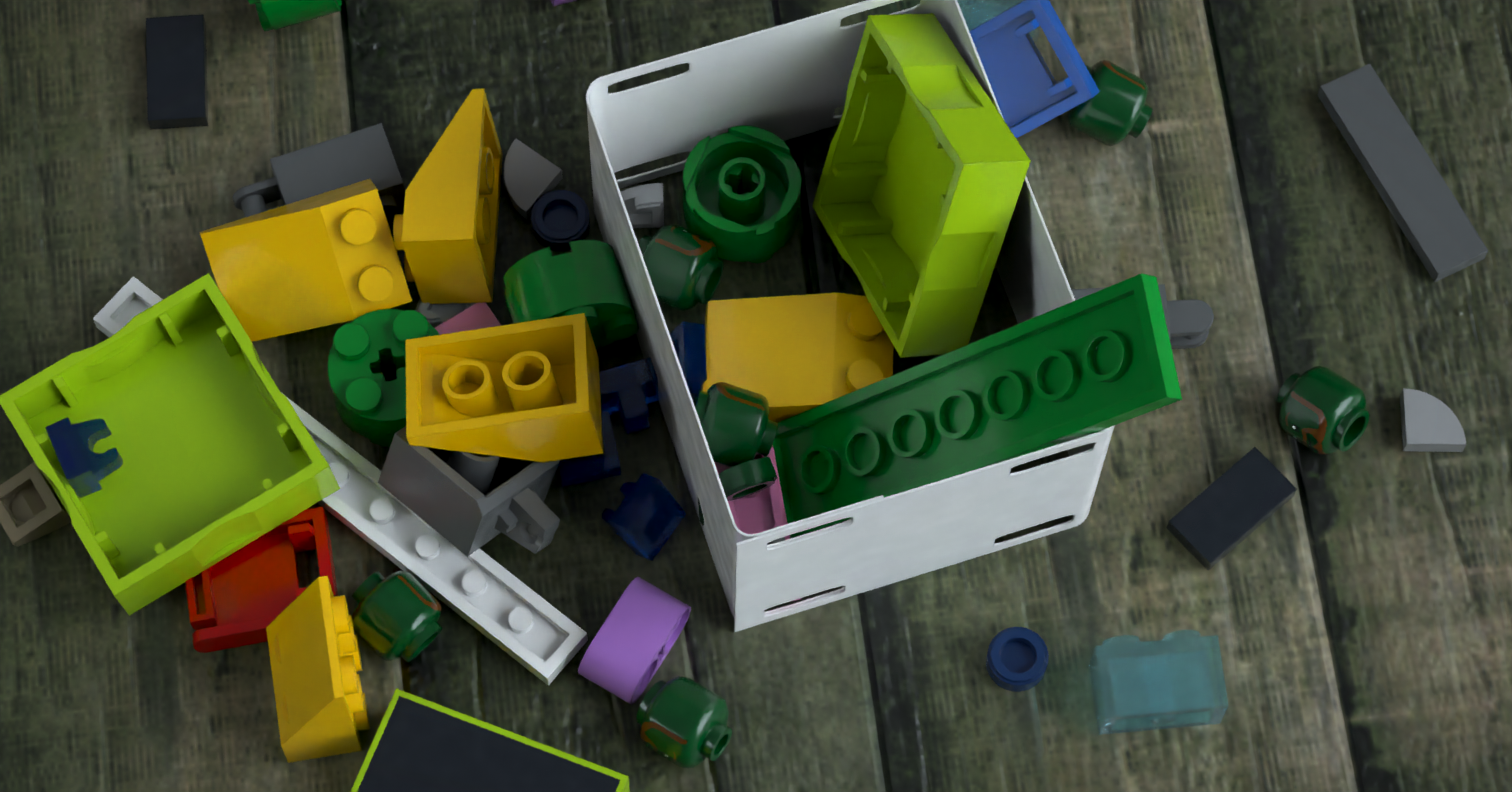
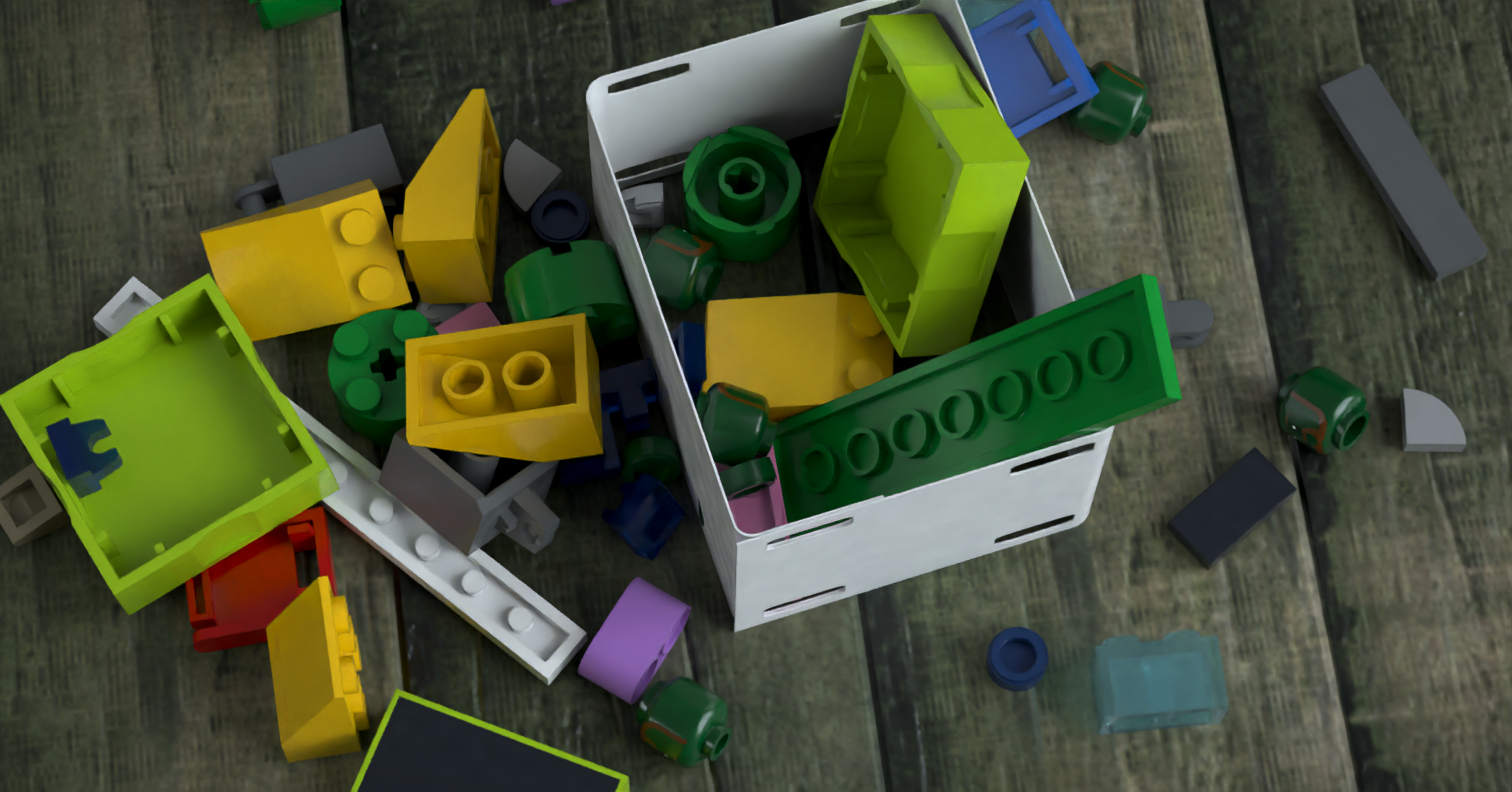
(176, 72): black tile -> none
(396, 615): dark green head -> none
(651, 456): none -> dark green tile

